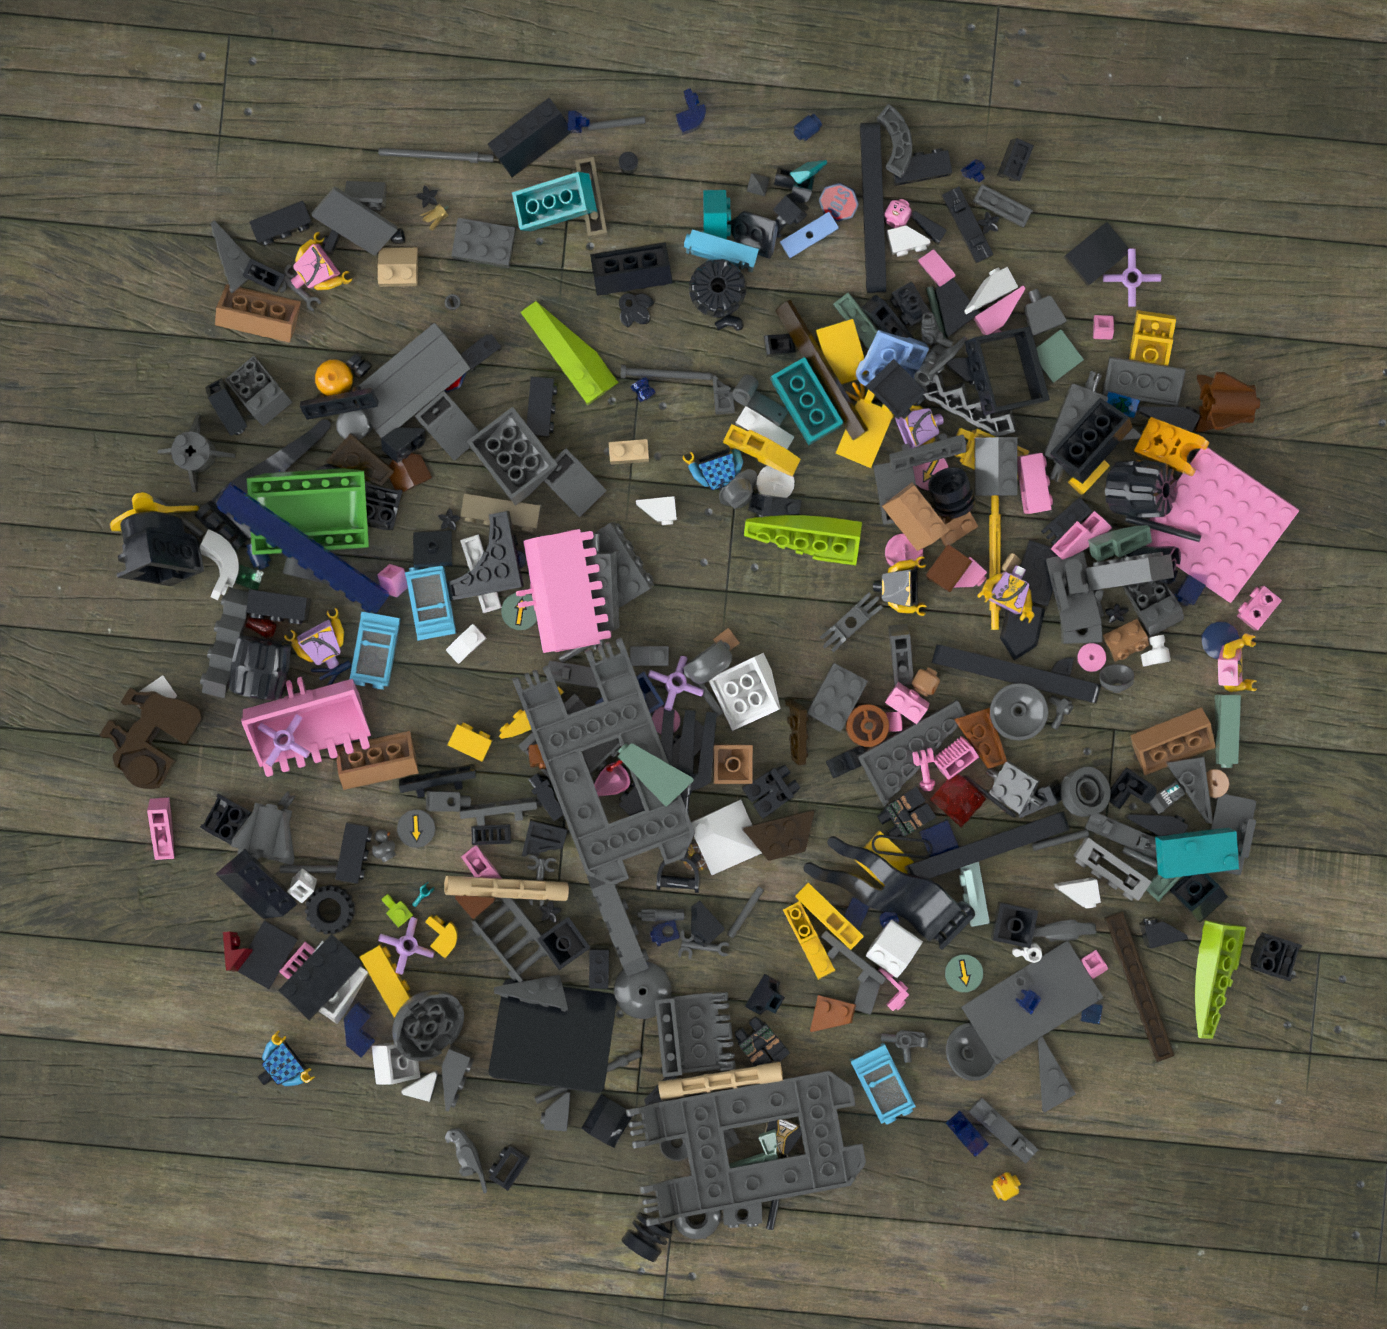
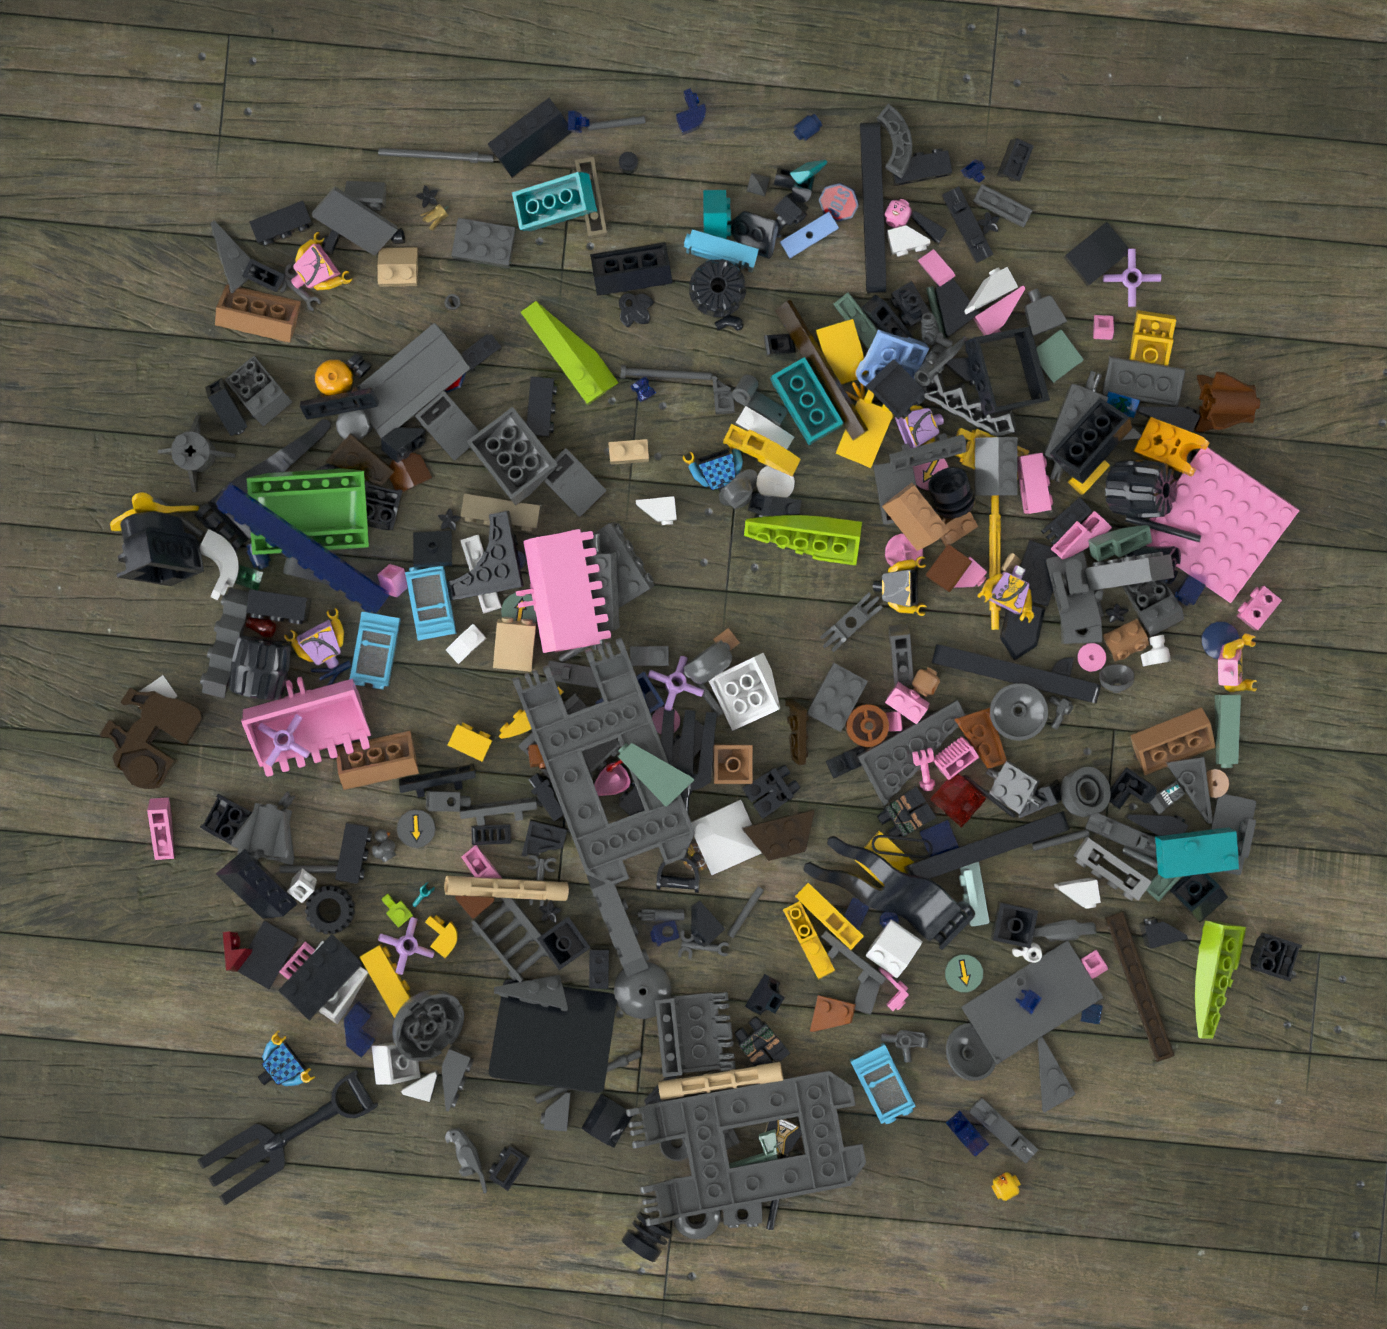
(273, 1143): none -> black piece
(514, 644): none -> tan brick

